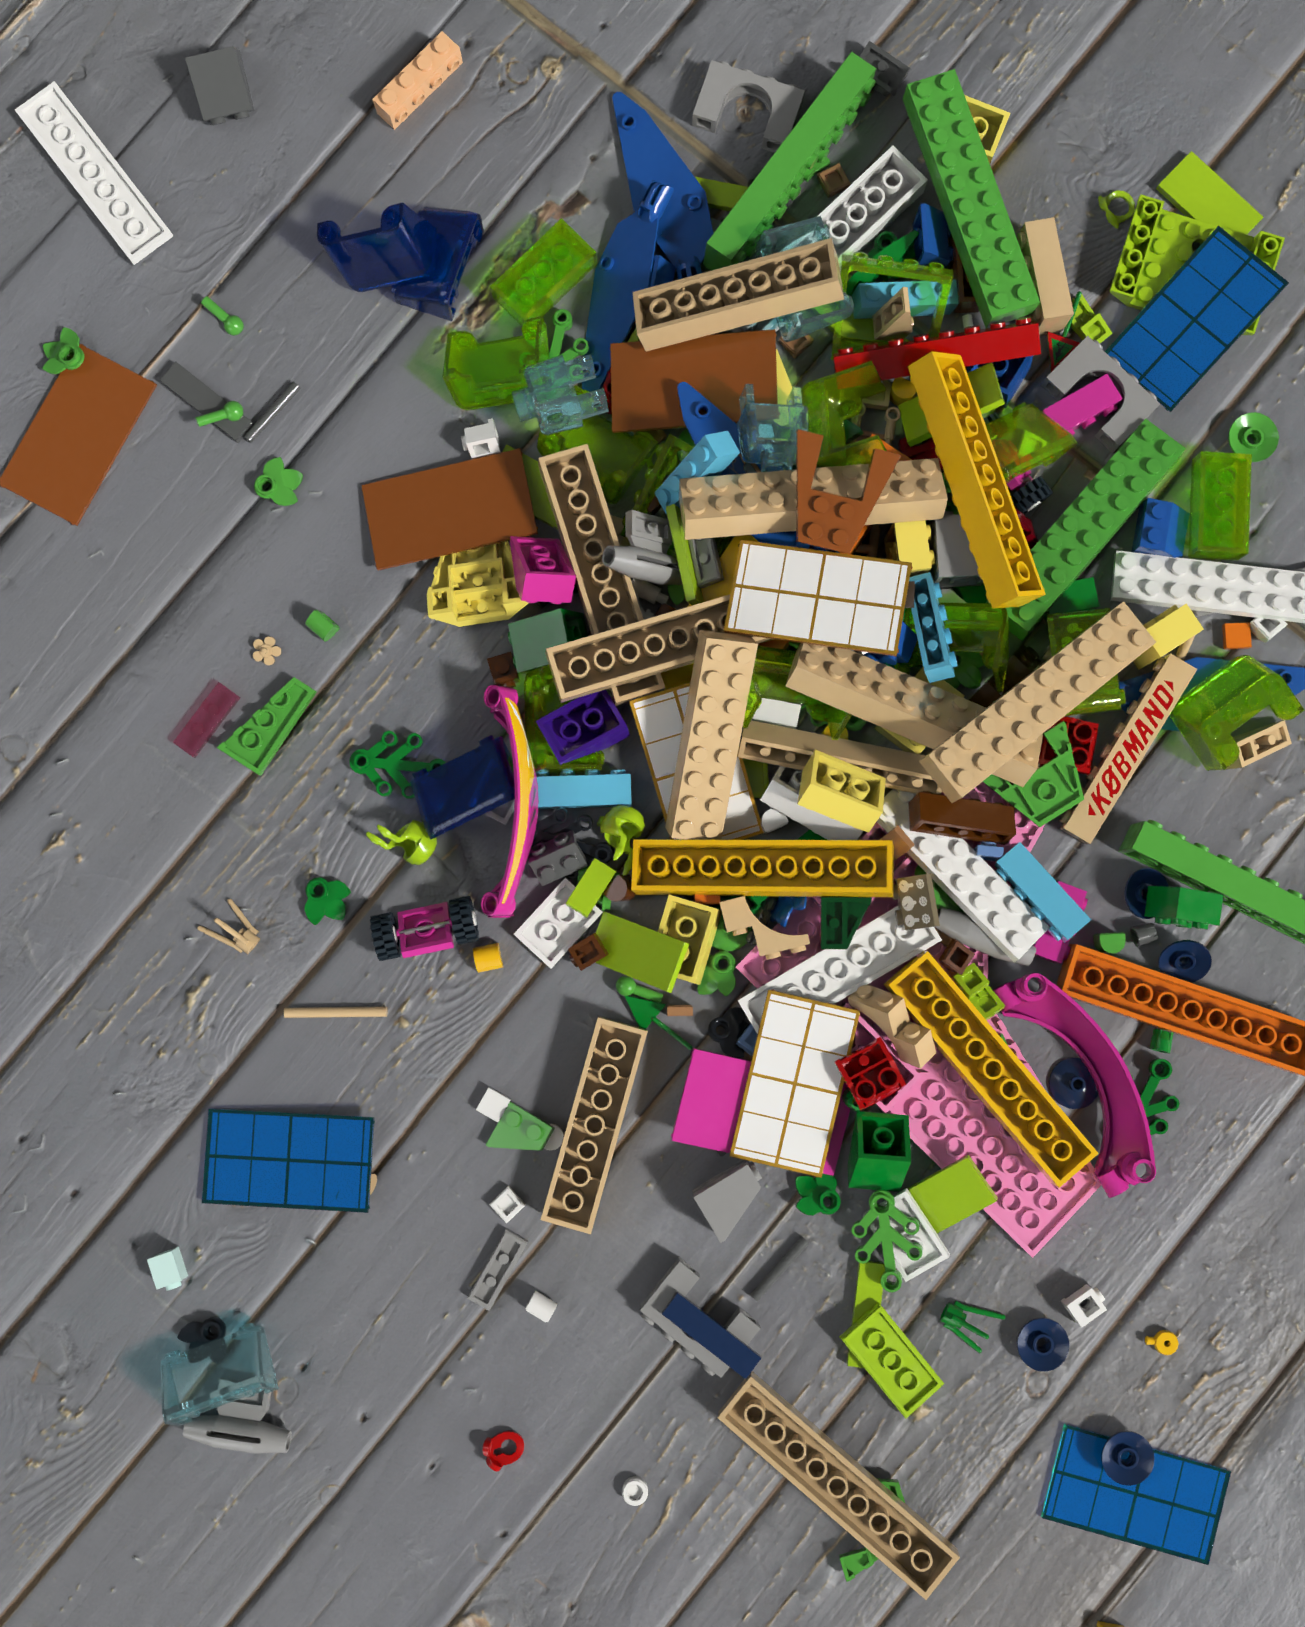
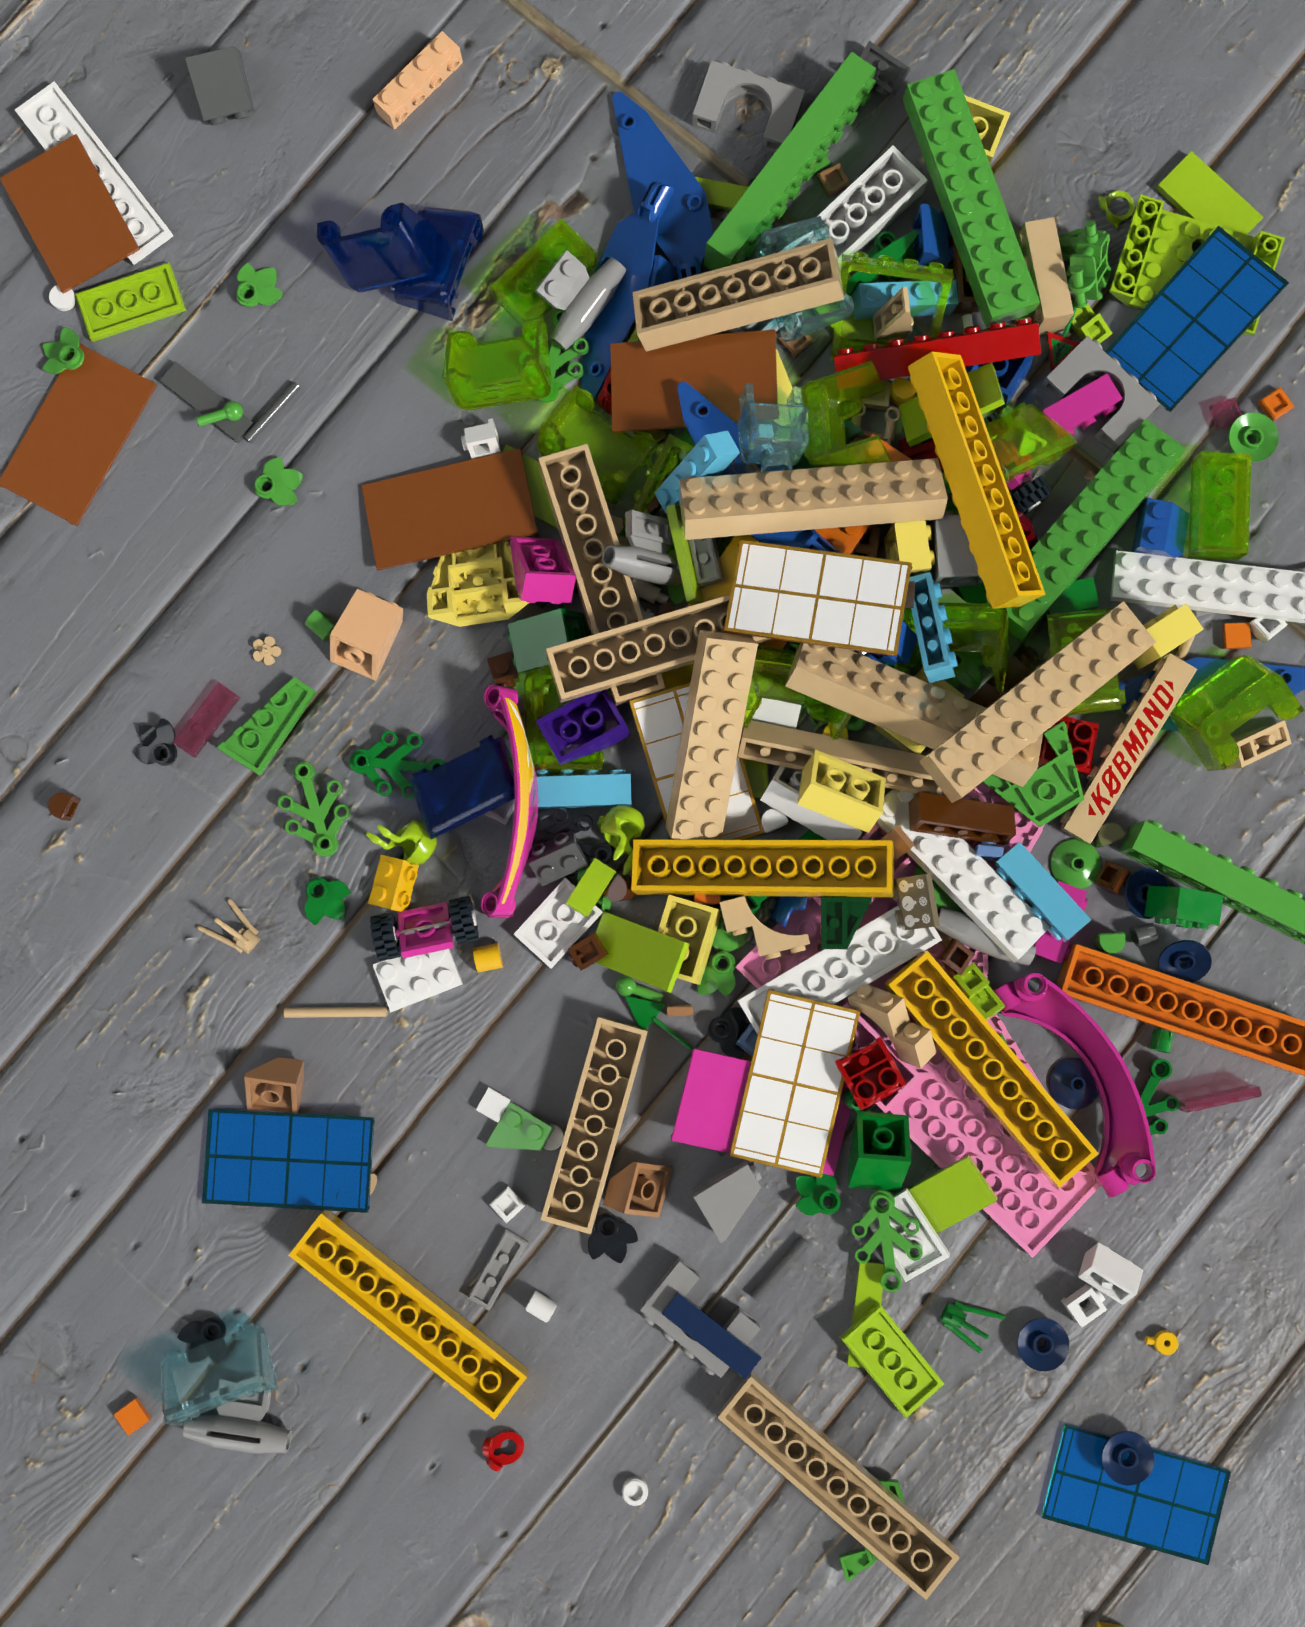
(62, 301): none -> white tile
(63, 805): none -> reddish brown brick
(69, 213): none -> dark orange piece
(130, 302): none -> lime tile
(132, 1416): none -> orange tile
(154, 743): none -> black plate
(167, 1269): light aqua brick -> none
(232, 324): bright green bar -> none
(260, 284): none -> bright green plate
(275, 1086): none -> medium nougat slope
(316, 813): none -> bright green plant
(365, 634): none -> light nougat slope
(393, 883): none -> yellow bracket
(410, 1313): none -> yellow brick
(416, 977): none -> white plate
(553, 398): clear light blue piece -> none
(580, 296): none -> light grey plate
(611, 1241): none -> black plate
(639, 1189): none -> medium nougat slope
(828, 518): dark orange wing -> none
(1063, 863): none -> bright green dish
(1088, 262): none -> bright green piece
(1108, 834): none -> olive brick
(1110, 1273): none -> white brick
(1112, 877): none -> reddish brown brick
(1219, 1098): none -> clear pink tile
(1225, 413): none -> clear pink tile
(1275, 404): none -> orange tile

